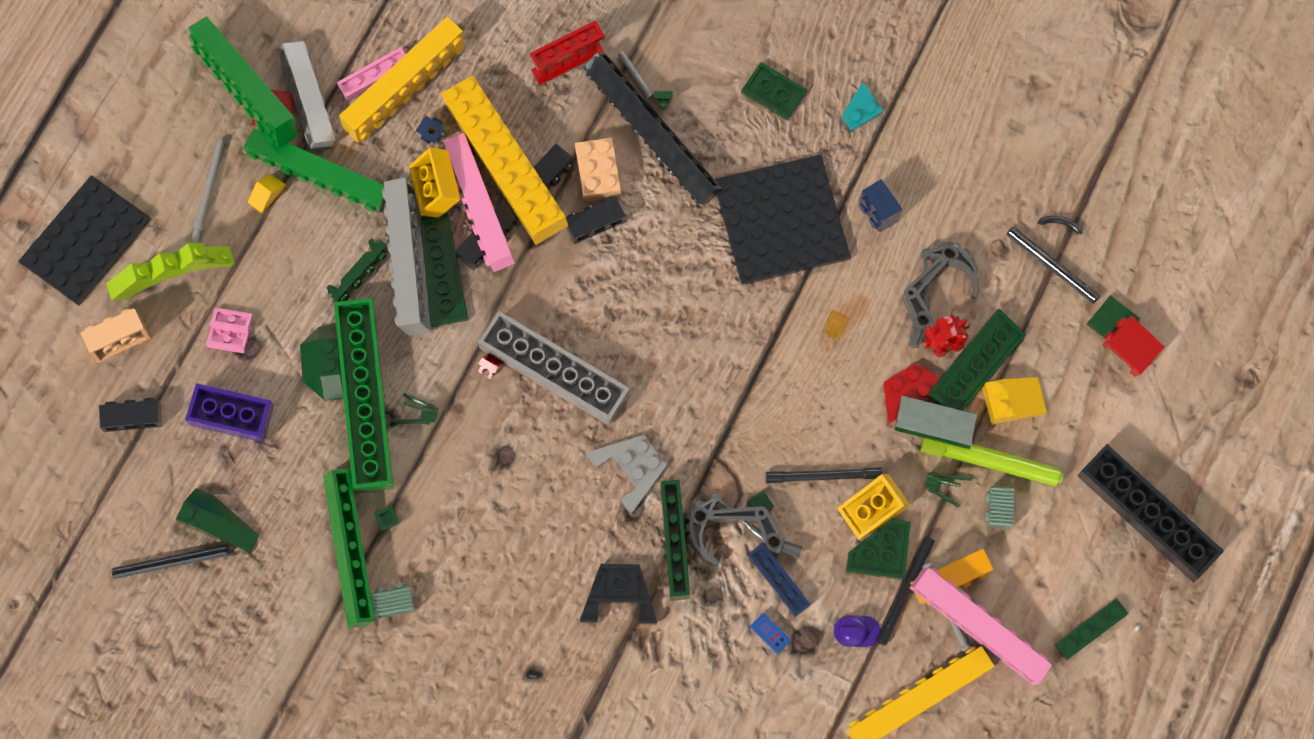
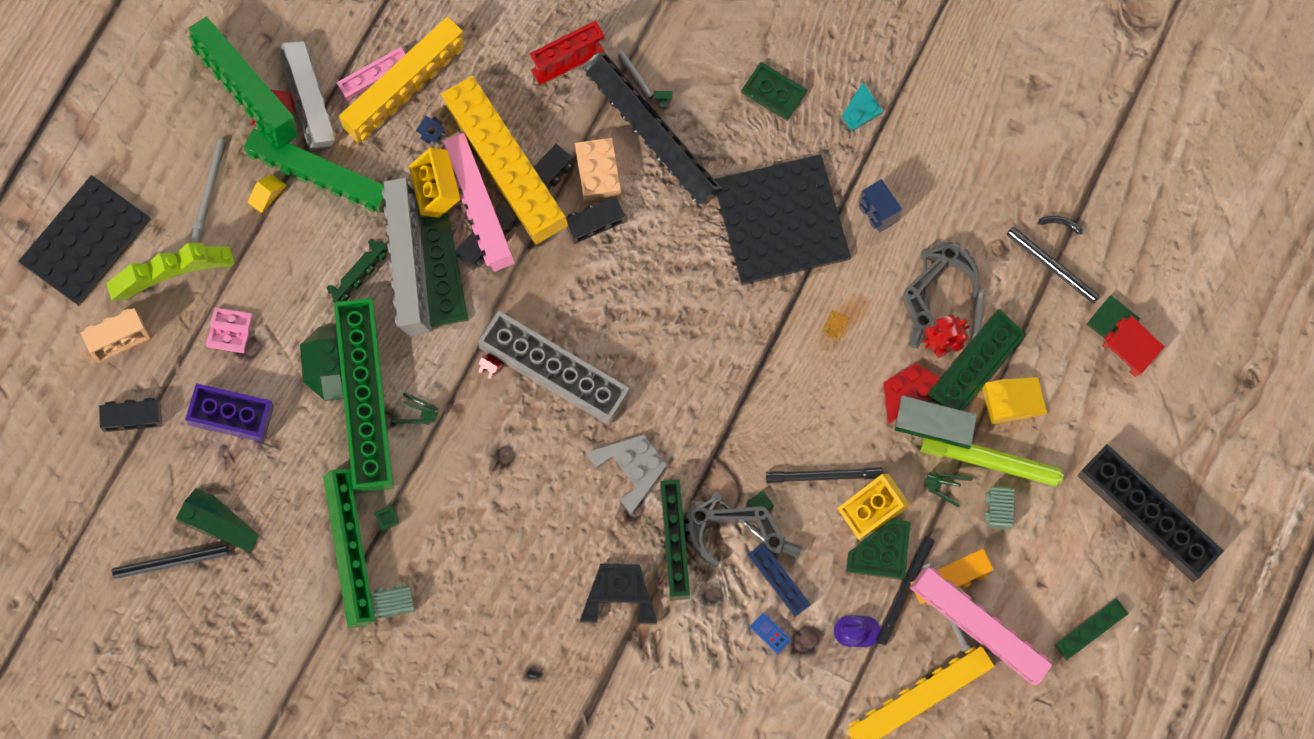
(978, 312): none -> light grey bar

